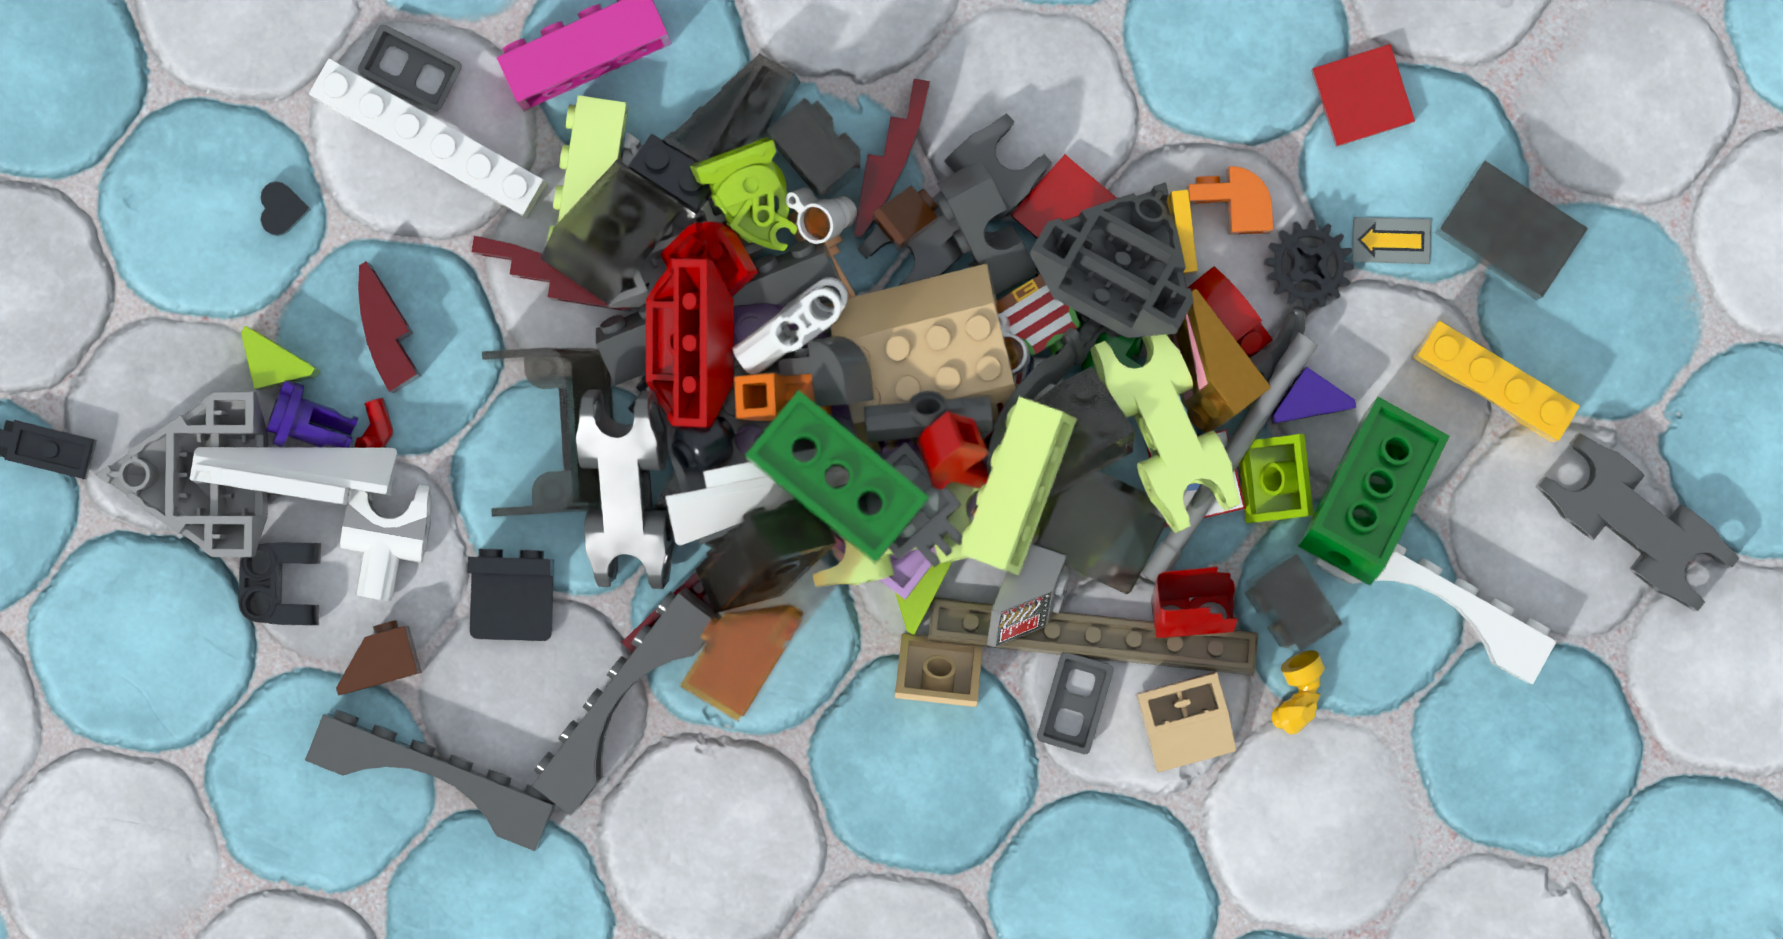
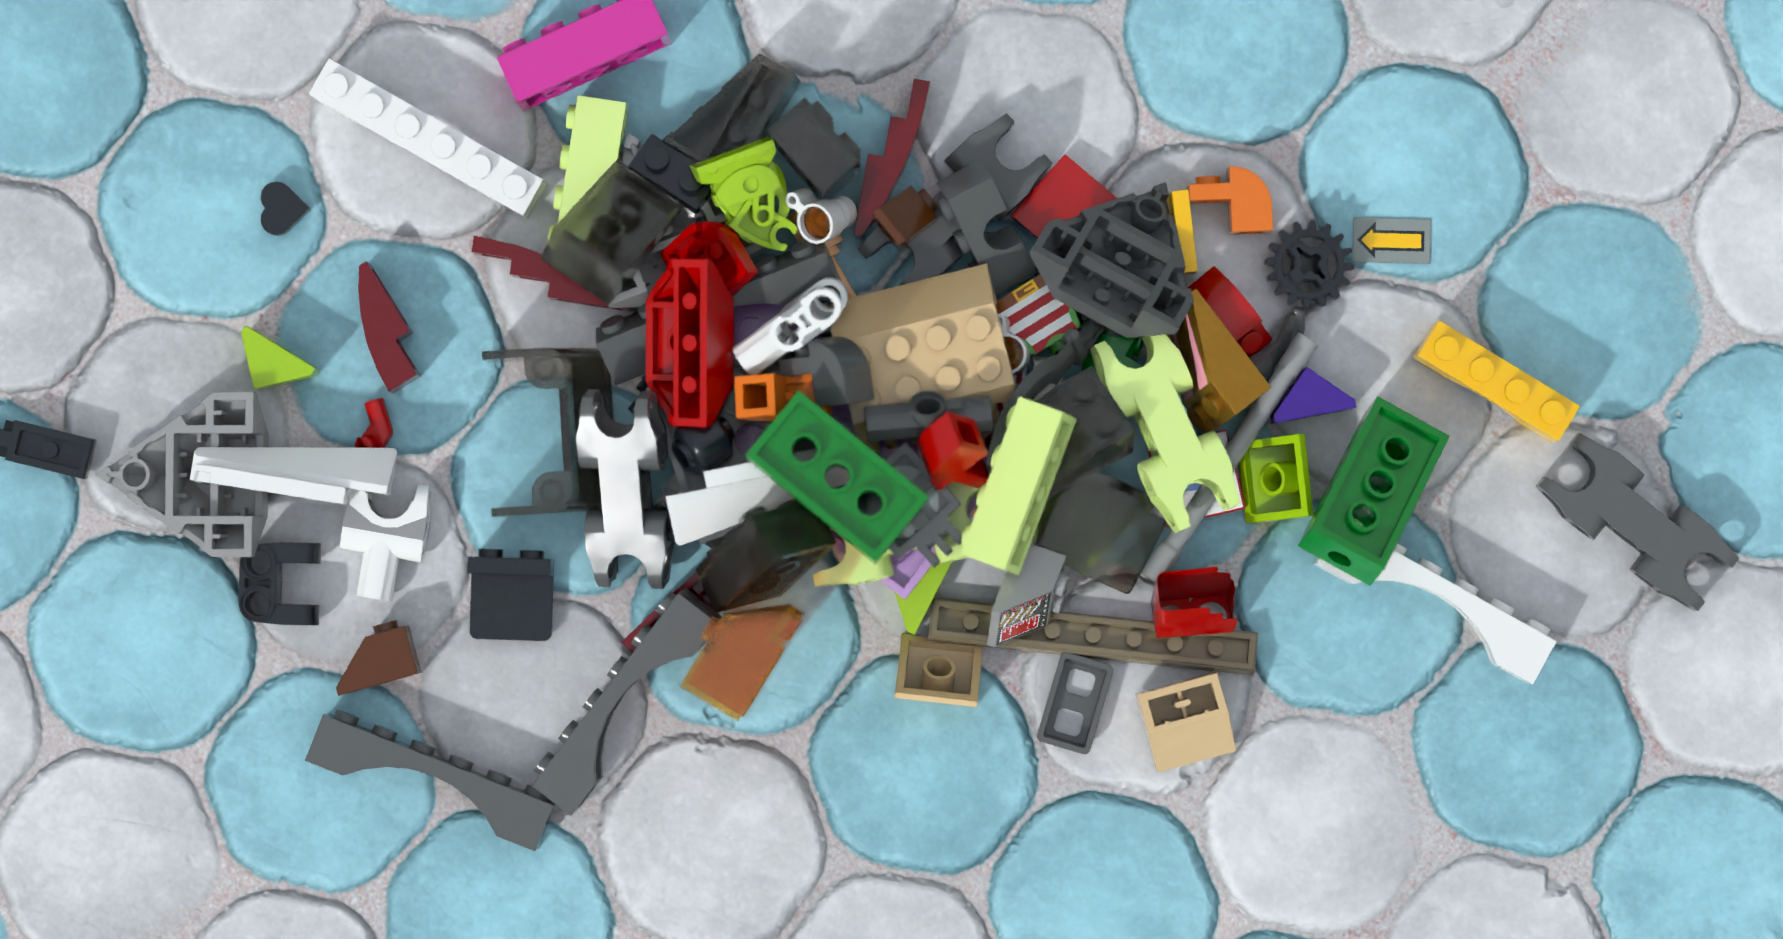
(292, 417): dark purple piece -> none
(418, 57): dark grey piece -> none
(1292, 603): clear smoke brick -> none
(1303, 672): yellow arm -> none
(1363, 95): red tile -> none
(1510, 230): clear smoke brick -> none

